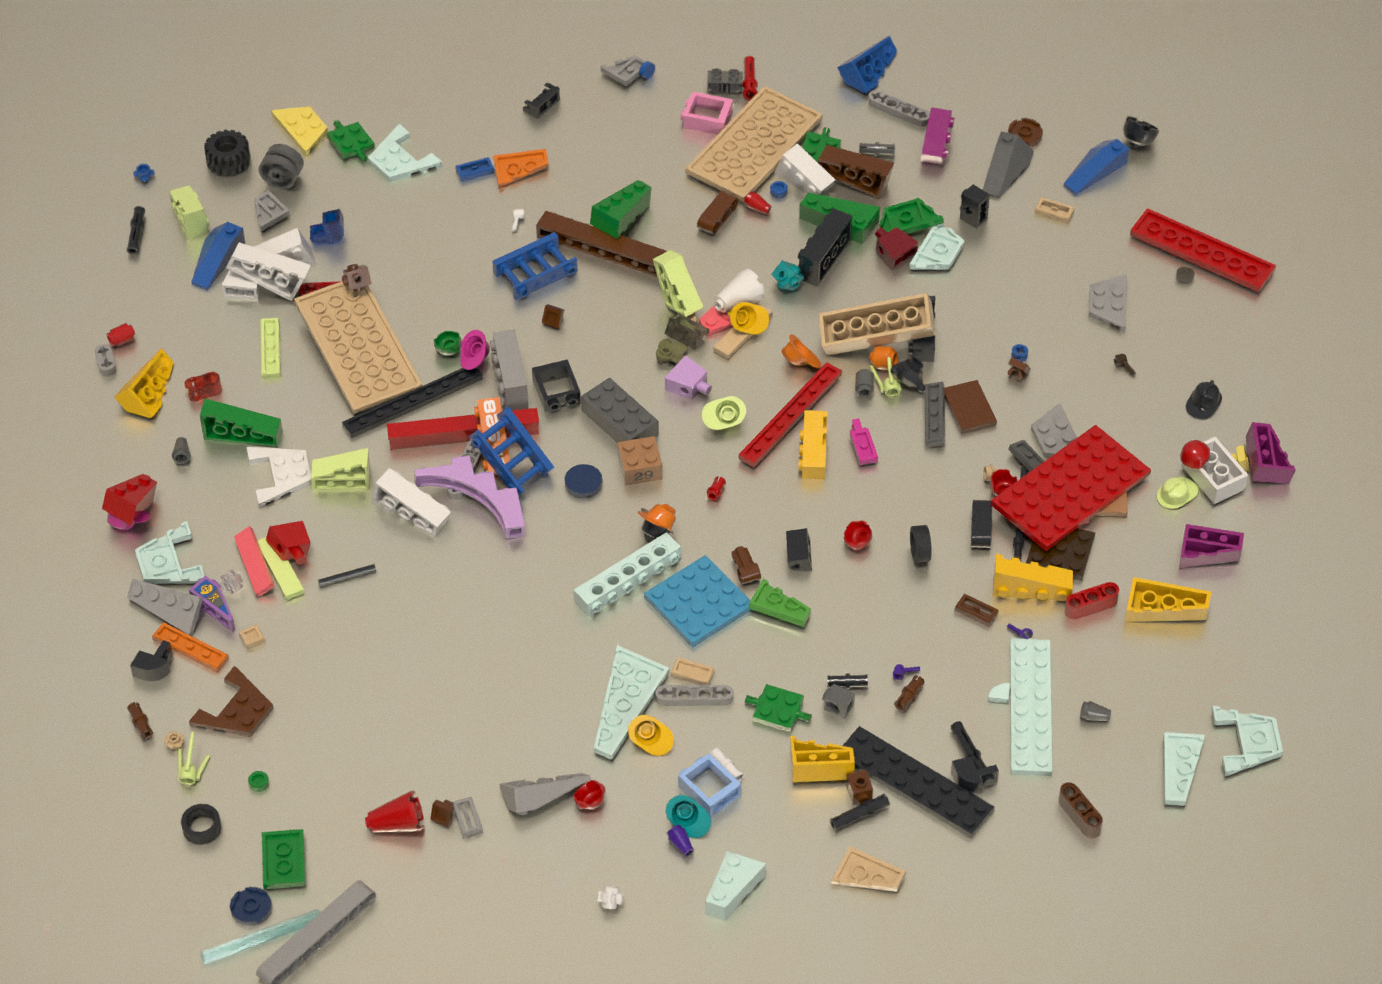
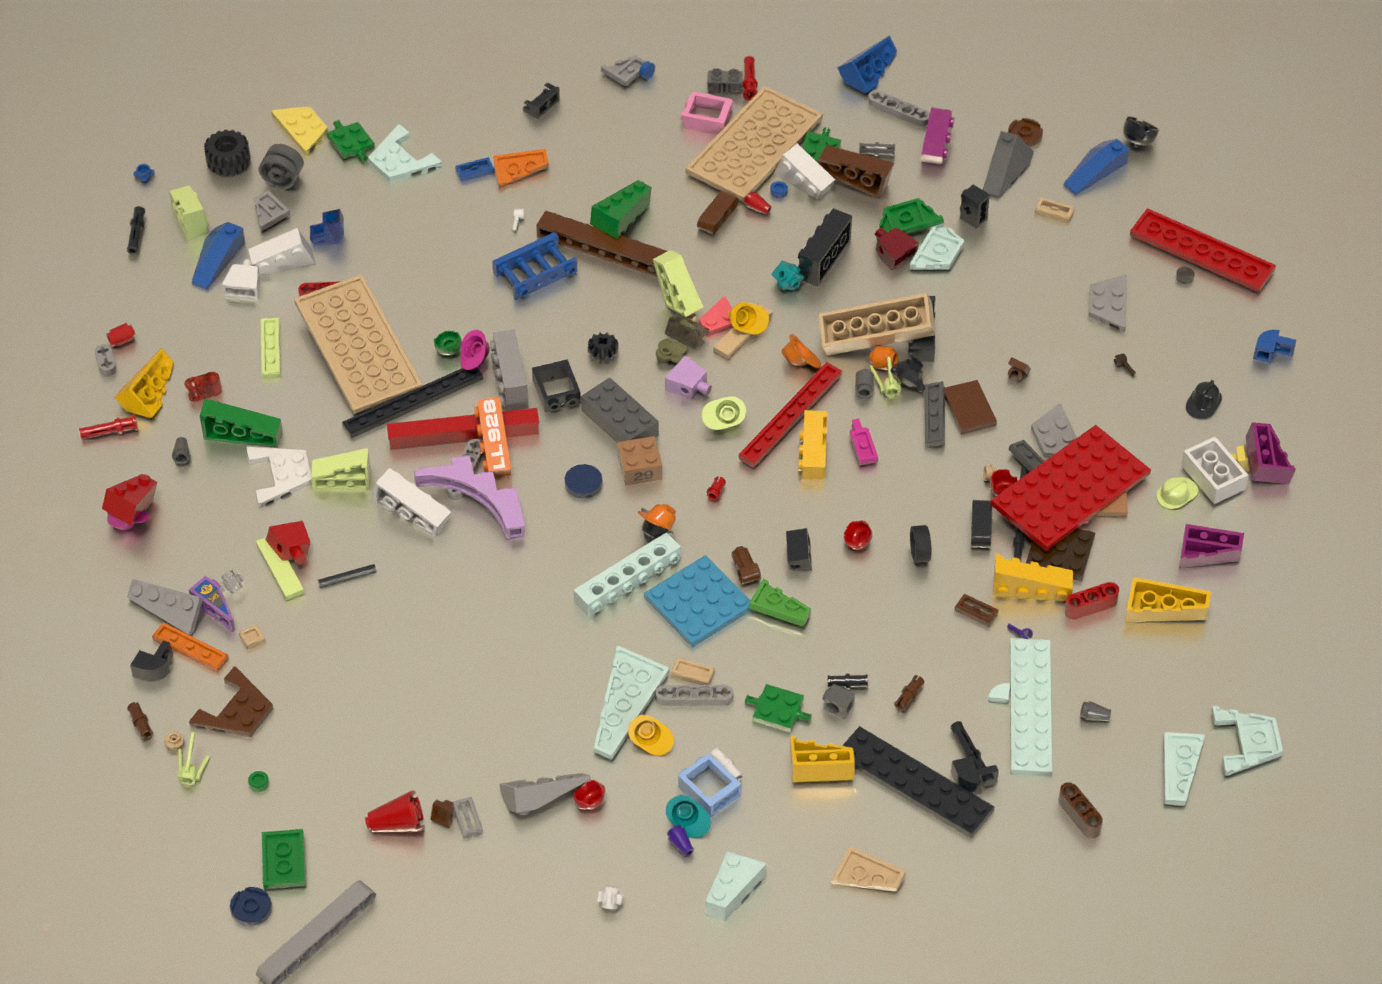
(118, 425): none -> red pin
(160, 563): light aqua wing -> none
(196, 811): black tyre -> none
(254, 561): coral tile -> none
(258, 937): clear light blue axle -> none
(269, 269): white wedge -> none
(362, 277): reddish brown brick -> none
(520, 435): blue fence -> none
(552, 316): reddish brown tile -> none
(603, 347): none -> black gear
(741, 288): white cone -> none
(859, 787): reddish brown brick -> none
(863, 810): black pin -> none
(864, 216): green wedge -> none
(899, 671): dark purple hand -> none
(1020, 348): blue bush -> none
(1195, 454): red hair -> none
(1270, 343): none -> blue brick

